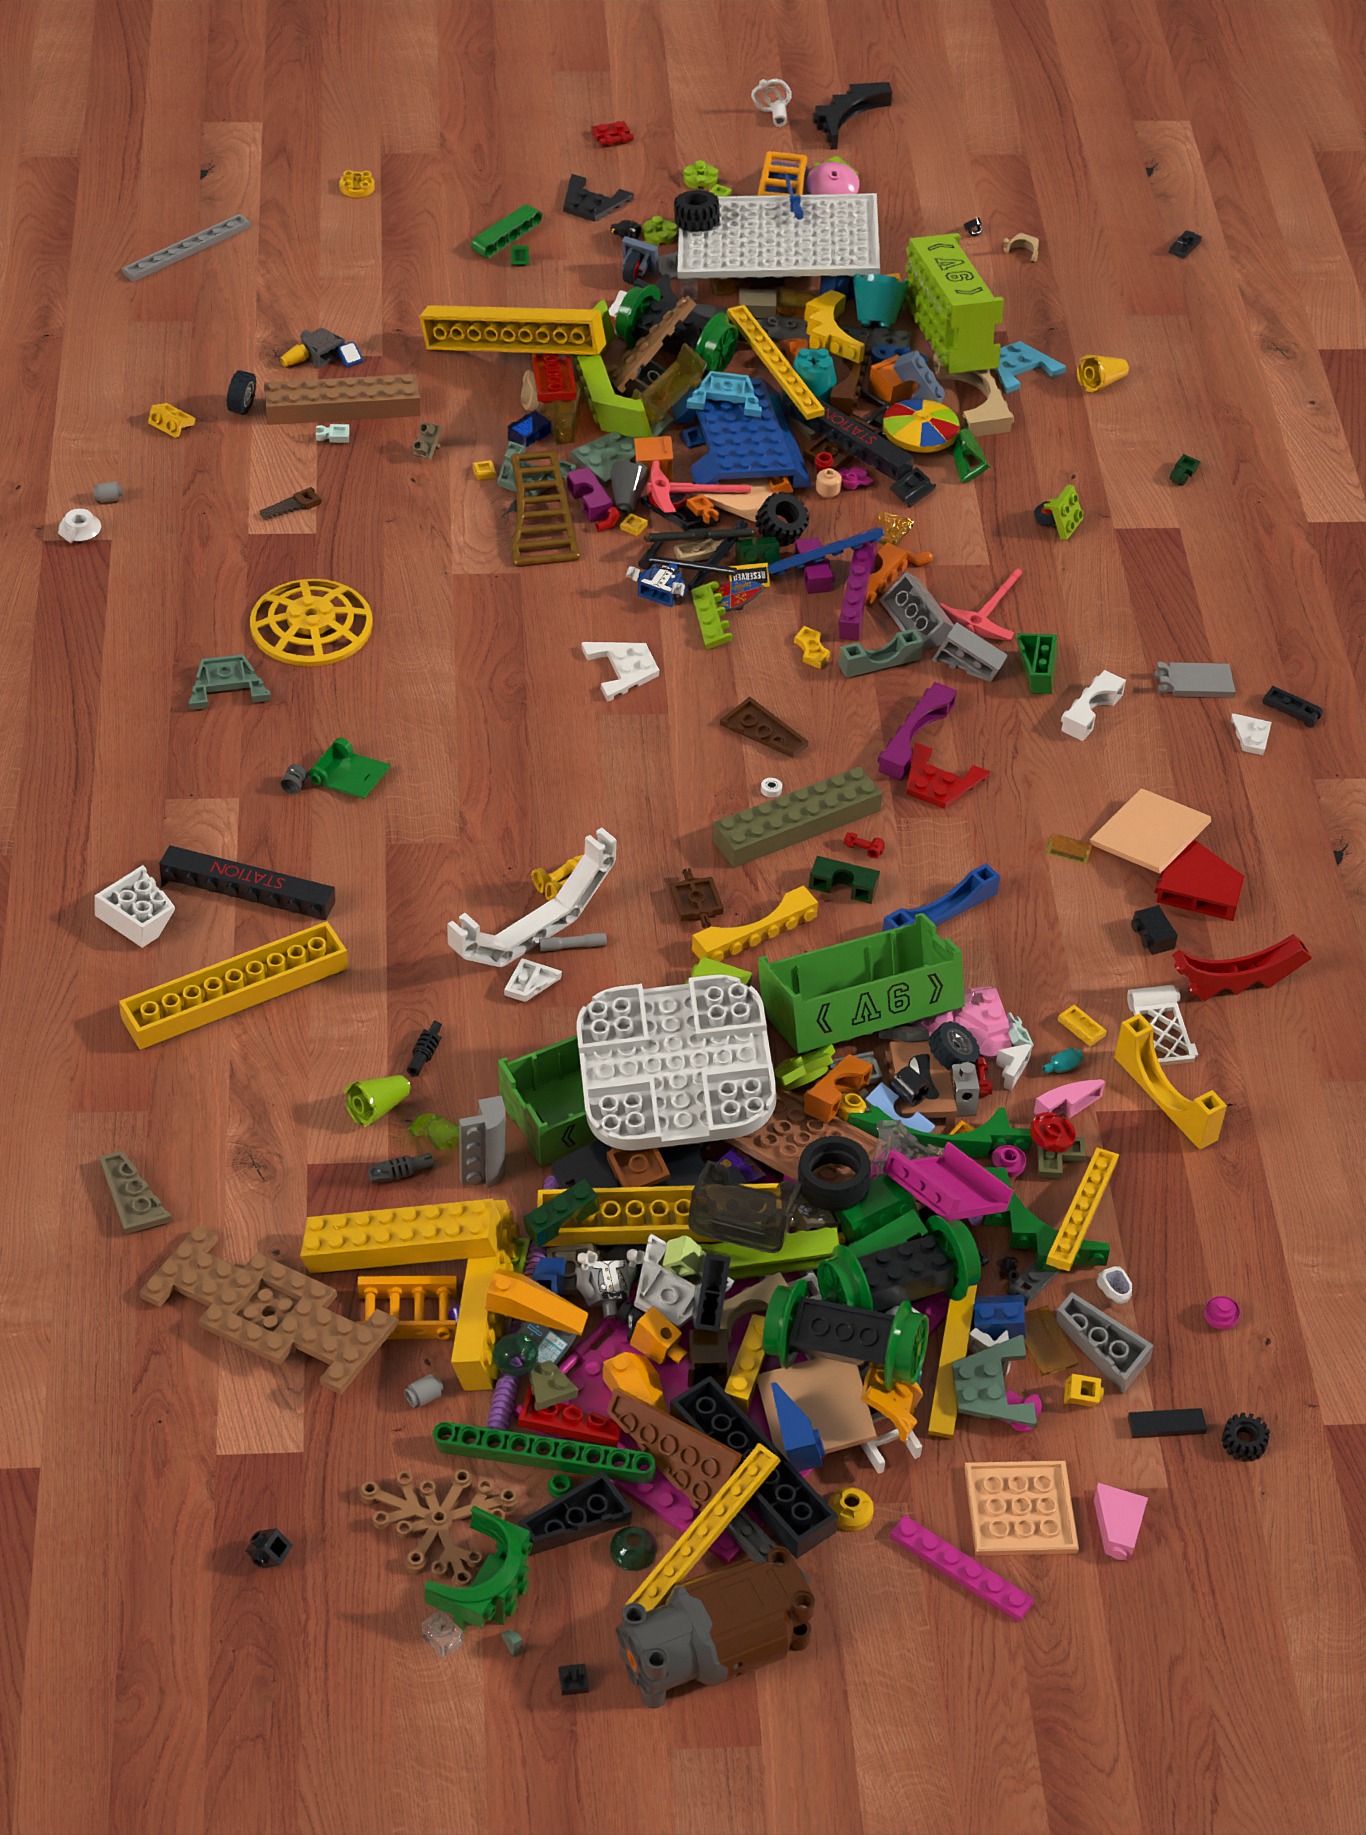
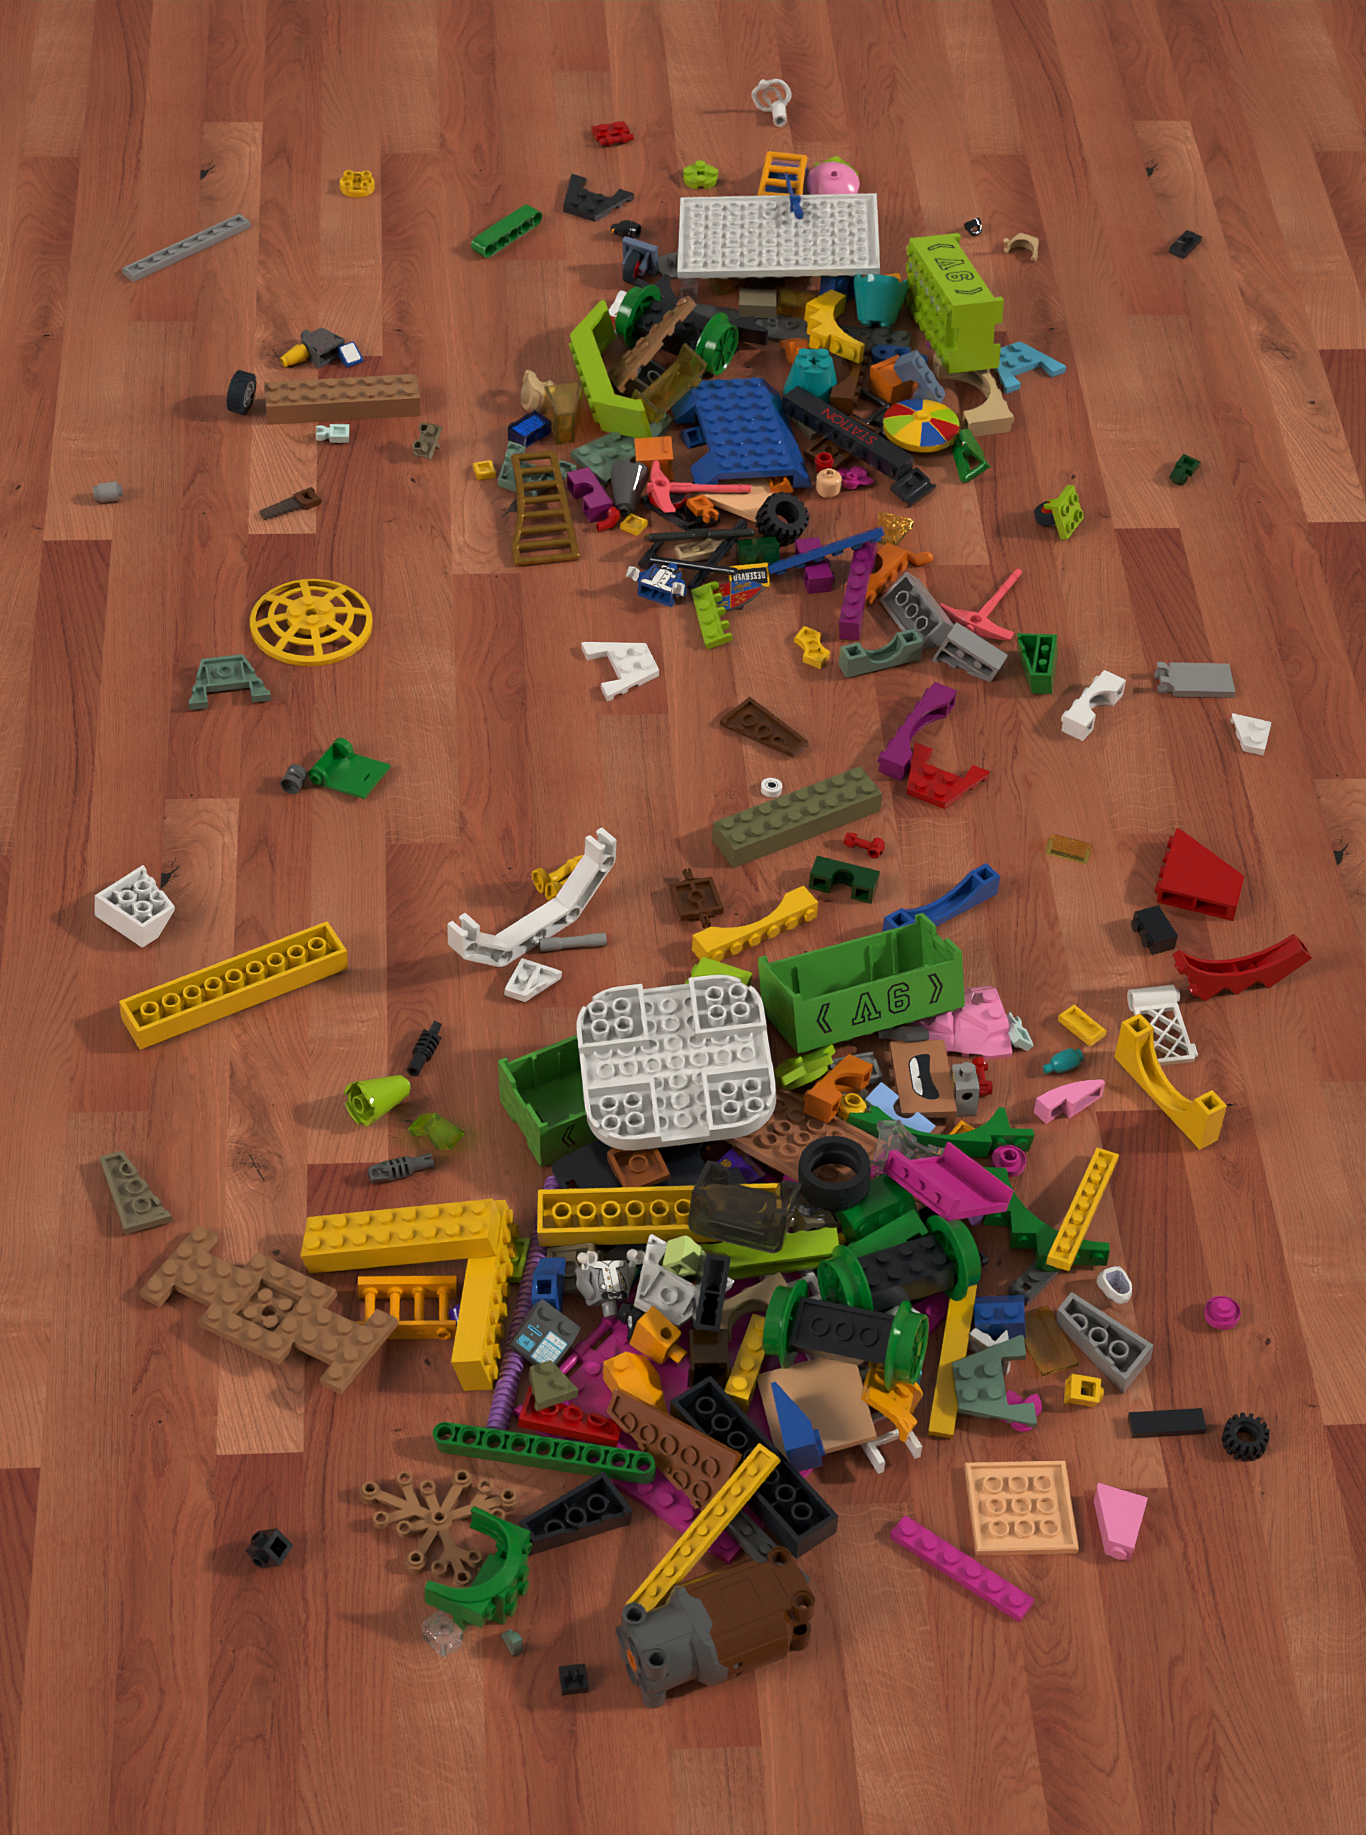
(79, 525): white piece -> none
(169, 419): yellow bracket -> none
(247, 882): black brick -> none
(423, 1390): light grey brick -> none
(483, 1144): light grey brick -> none
(513, 329): yellow brick -> none
(515, 1346): clear green piece -> none
(519, 254): green tile -> none
(527, 1300): light orange wedge -> none
(545, 1221): dark green arch -> none
(553, 377): red plate -> none
(556, 1481): green plate -> none
(633, 1557): clear green piece -> none
(659, 231): lime plate -> none
(696, 210): black tyre -> none
(721, 191): lime plate -> none
(726, 387): medium azure wing -> none
(776, 362): yellow plate -> none
(845, 106): black arch -> none
(852, 1517): yellow piece -> none
(910, 1086): black piece -> none
(953, 1045): black wheel -> none
(1008, 1269): black arm -> none
(1013, 1062): white slope -> none
(1051, 1162): olive plate -> none
(1052, 1132): red tile -> none
(1100, 371): yellow cone -> none
(1150, 830): light nougat tile -> none
(1293, 706): black plate -> none

